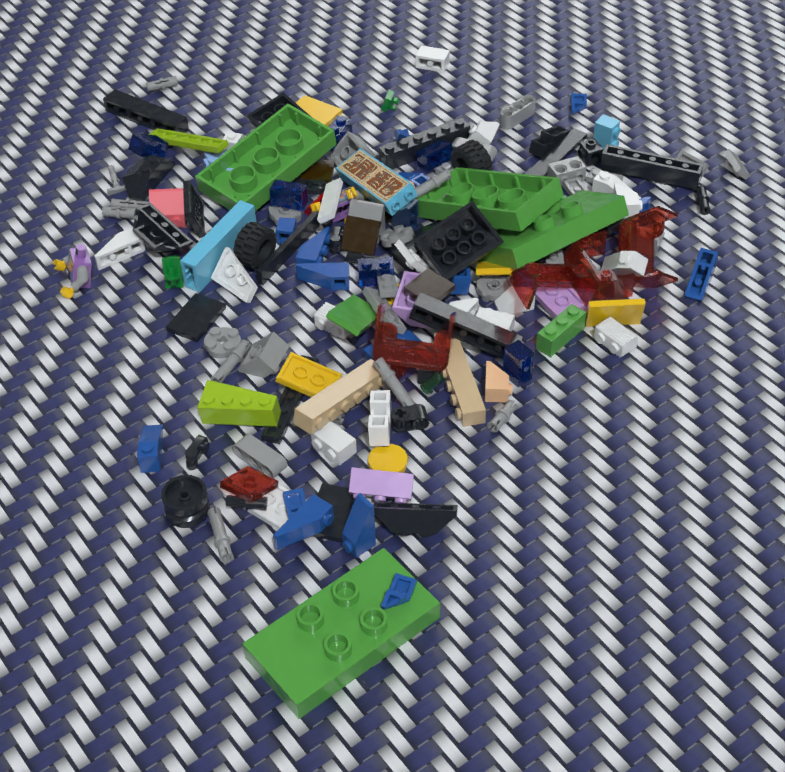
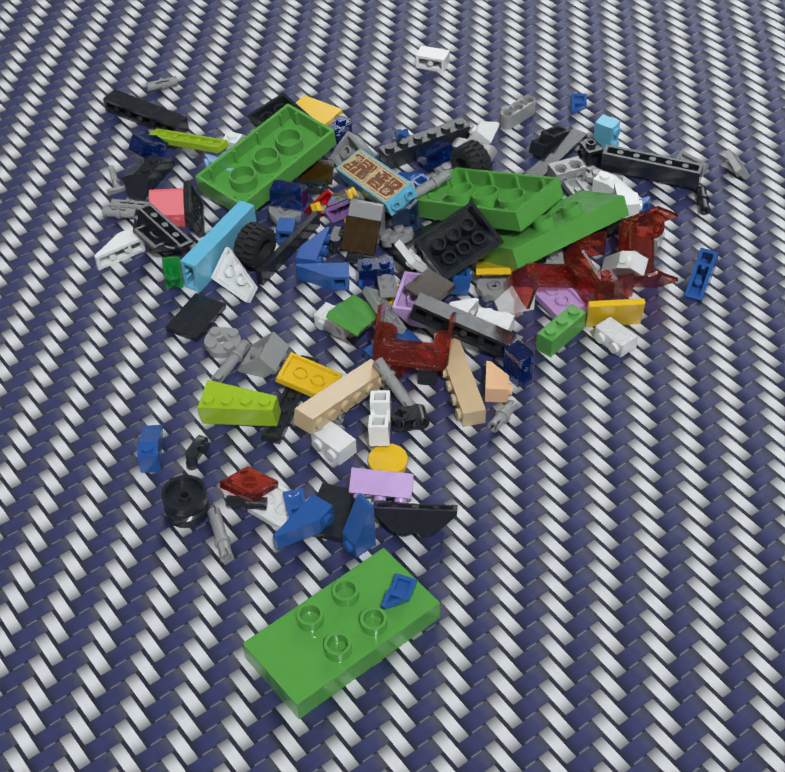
(78, 268): torso -> none
(259, 456): light grey beam -> none
(330, 201): white tile -> none
(388, 101): green tile -> none
(431, 383): clear green pin -> none

